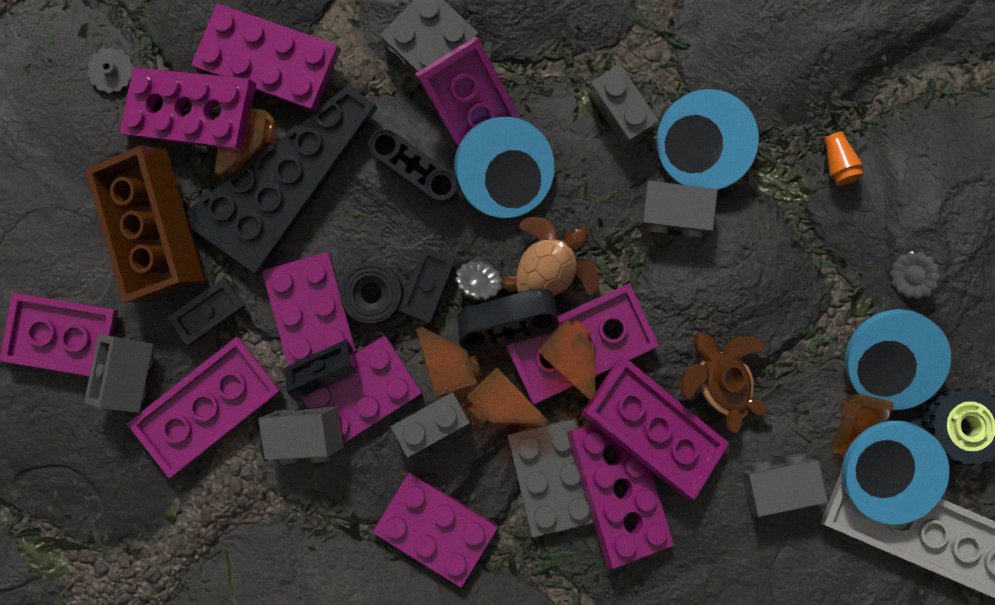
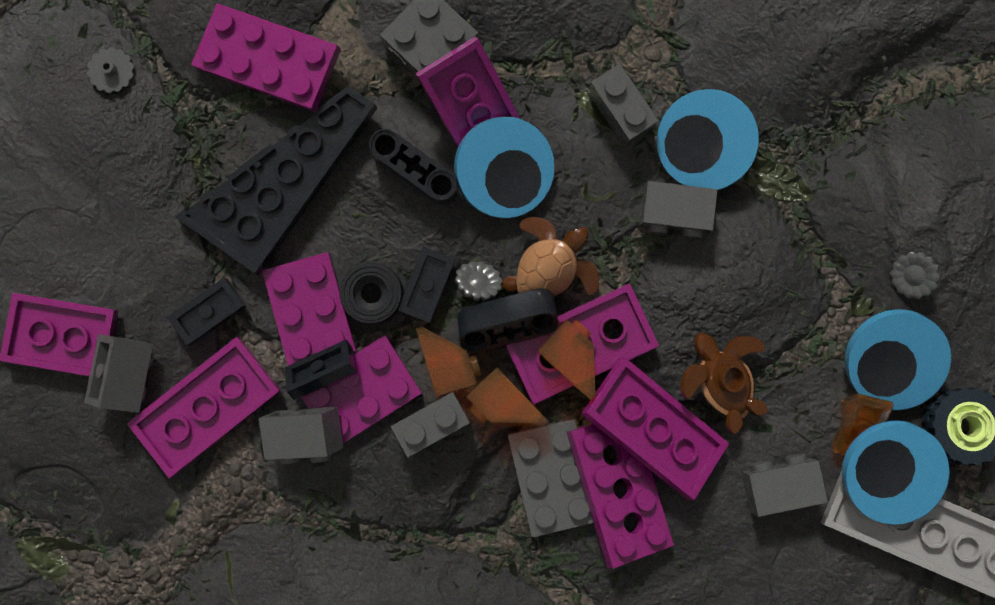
(144, 224): reddish brown brick -> none
(197, 127): magenta plate -> none
(259, 134): clear orange slope -> none
(435, 529): magenta plate -> none
(842, 160): orange cone -> none

